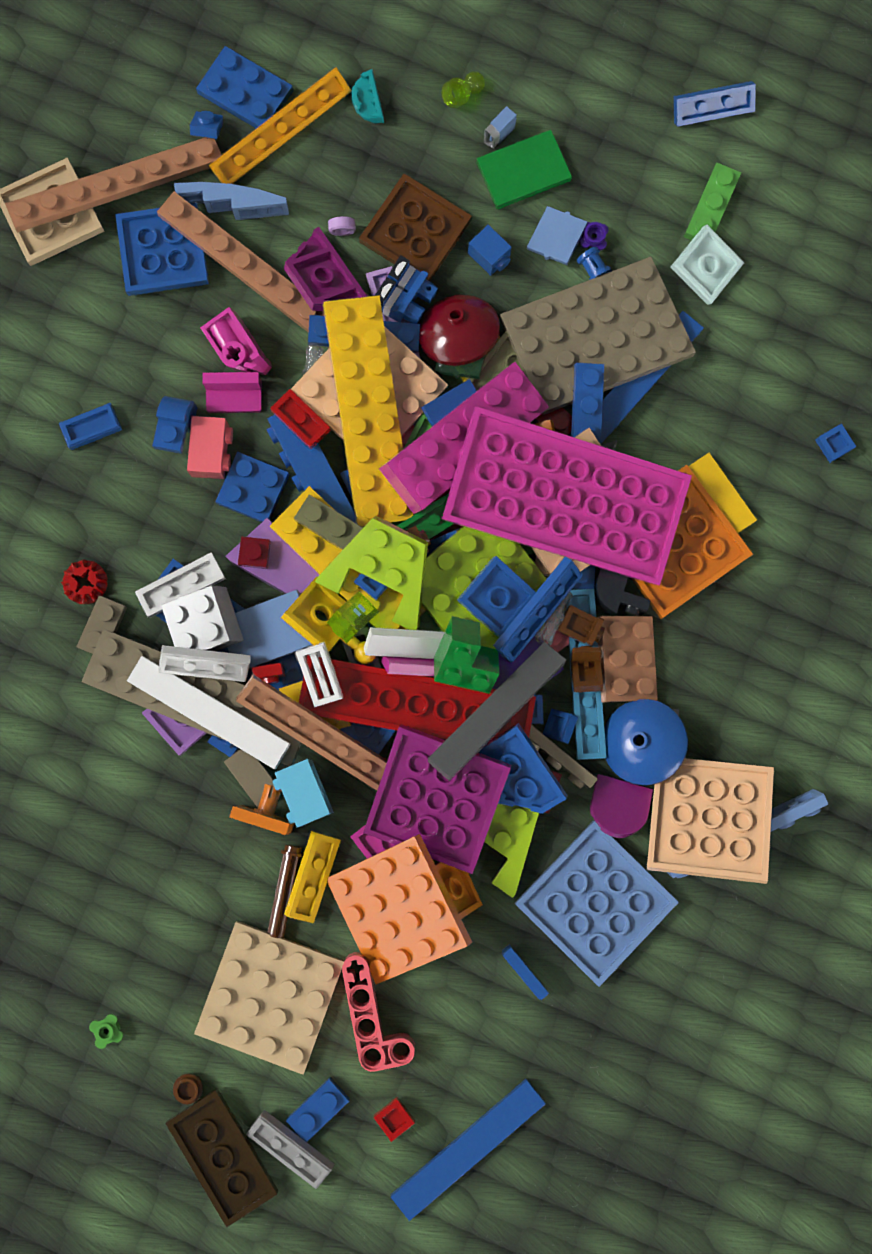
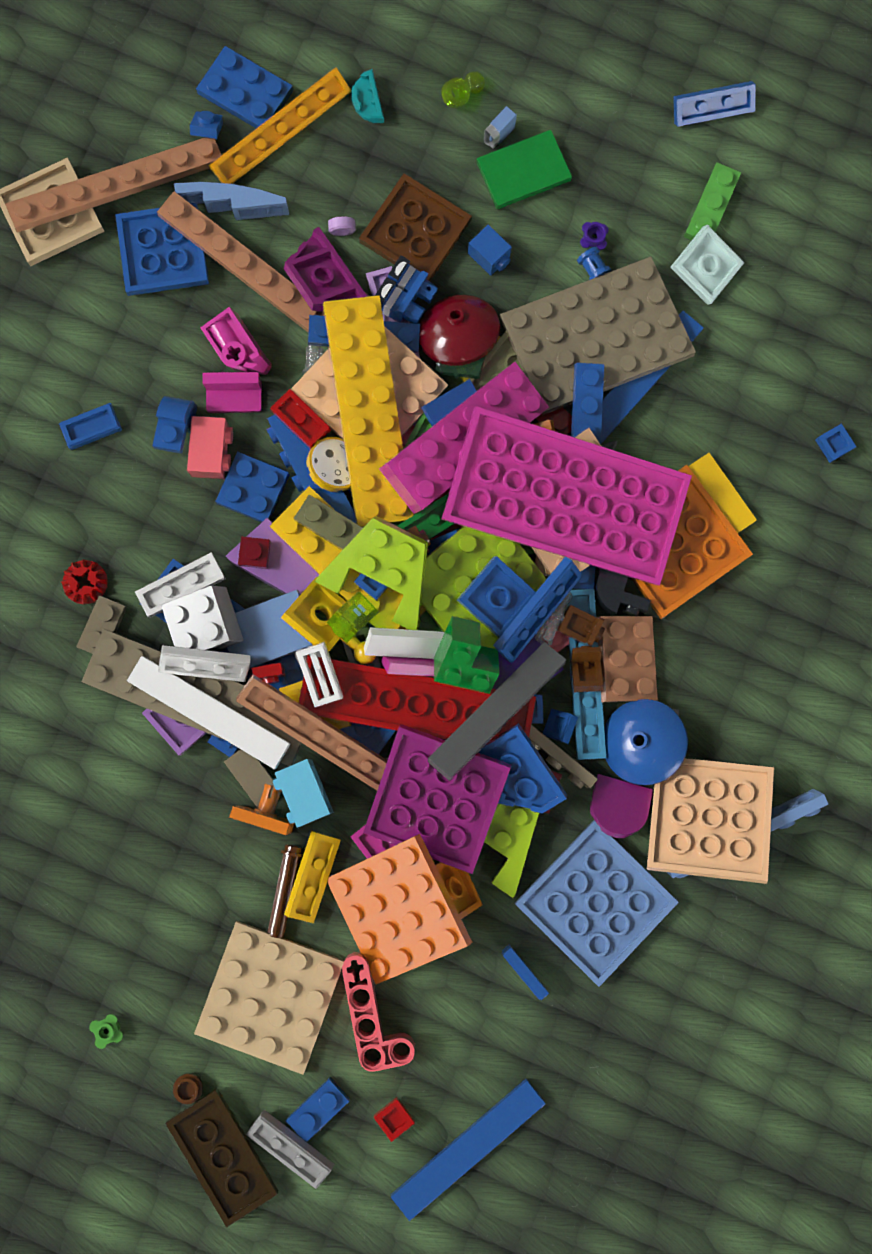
(329, 464): none -> white tile
(557, 235): medium blue piece -> none

